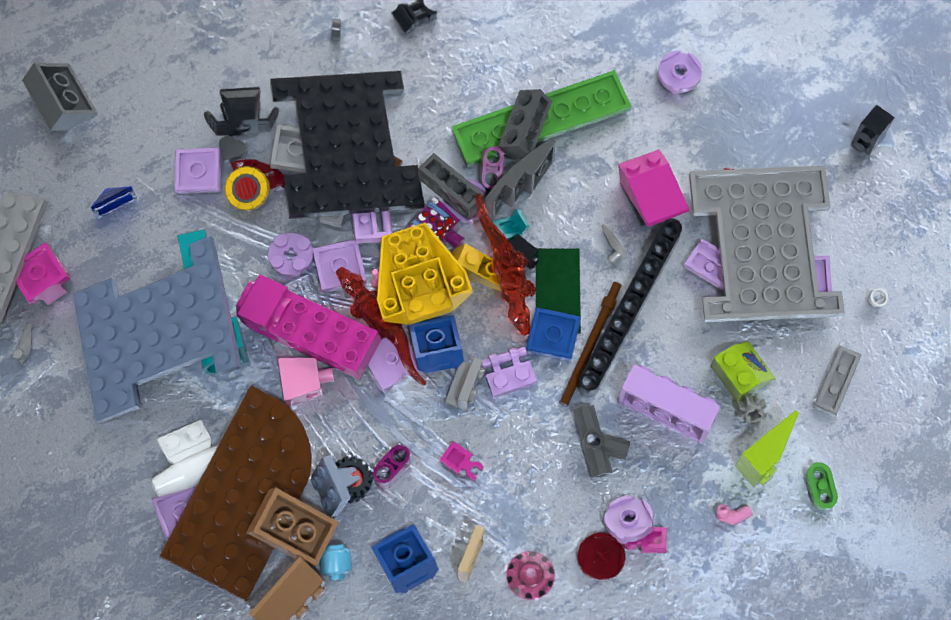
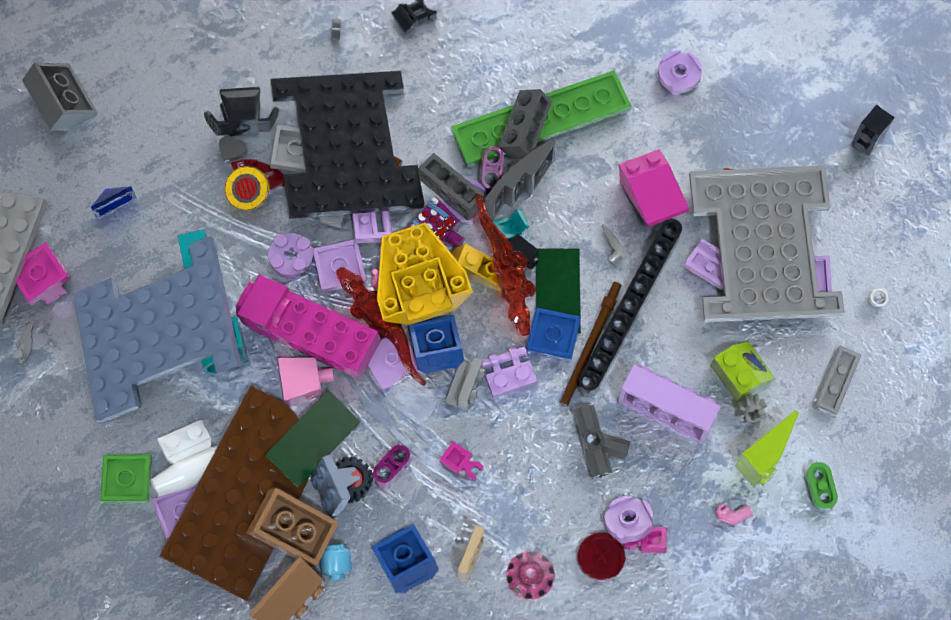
(126, 478): none -> bright green tile
(197, 170): lavender plate -> none
(312, 438): none -> dark green piece

